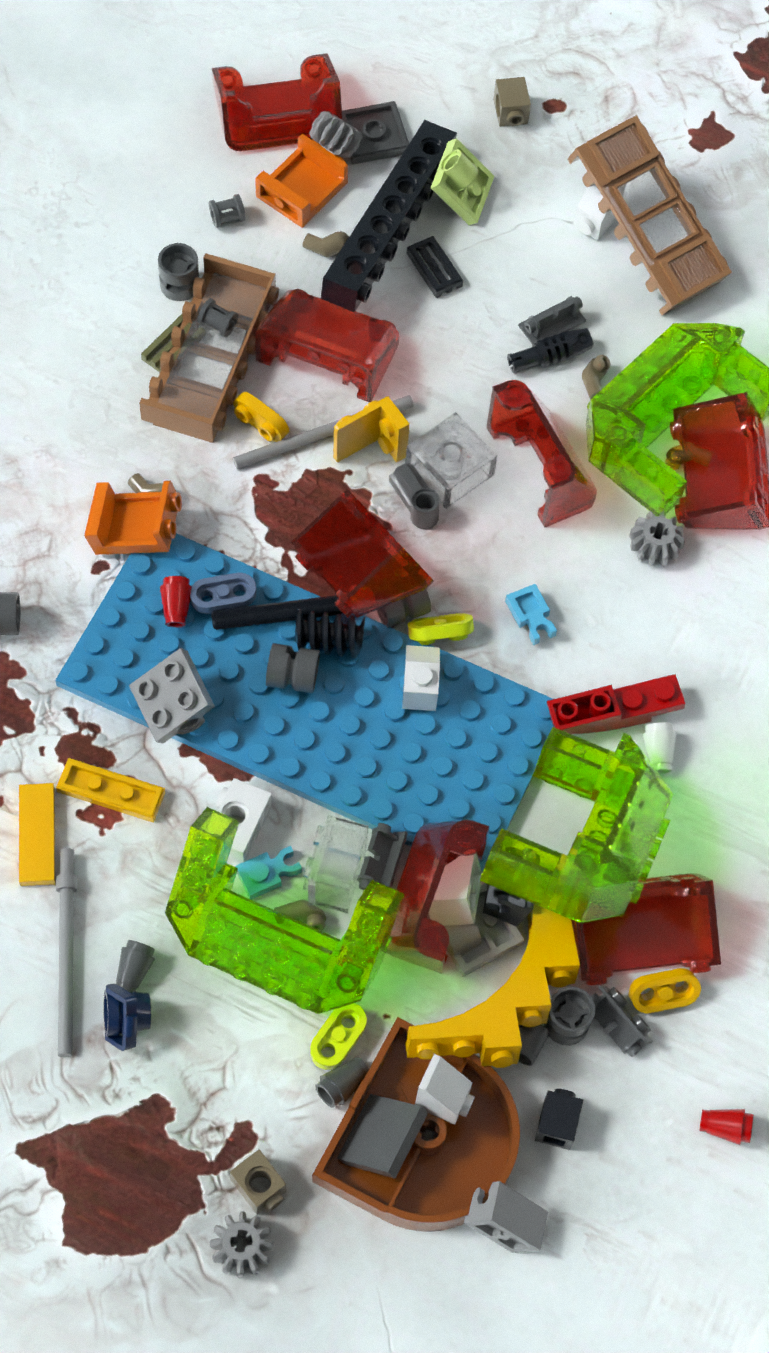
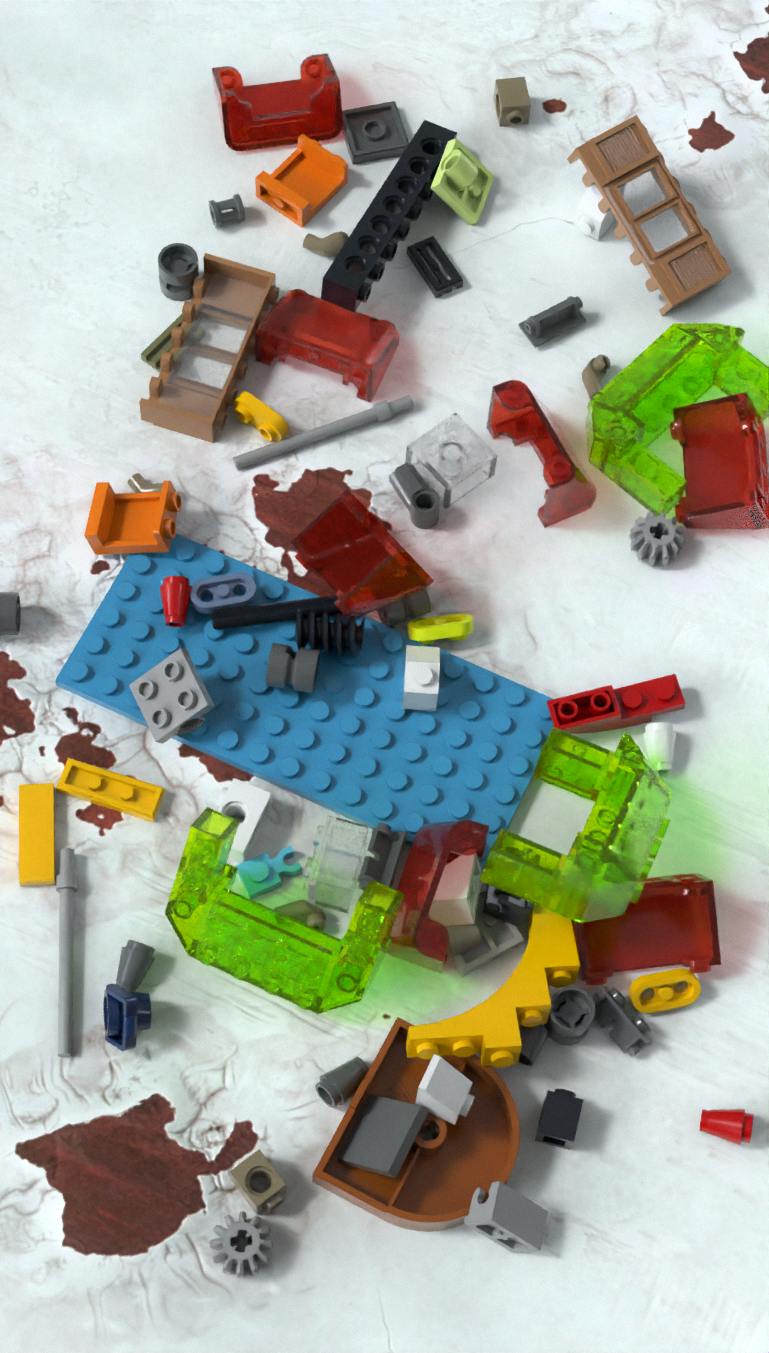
(217, 317): dark grey bush -> none
(335, 134): light grey gear -> none
(338, 1037): neon yellow plate -> none
(377, 421): yellow bracket -> none
(531, 609): medium azure plate -> none
(552, 350): black hinge -> none
(685, 452): clear orange arm -> none

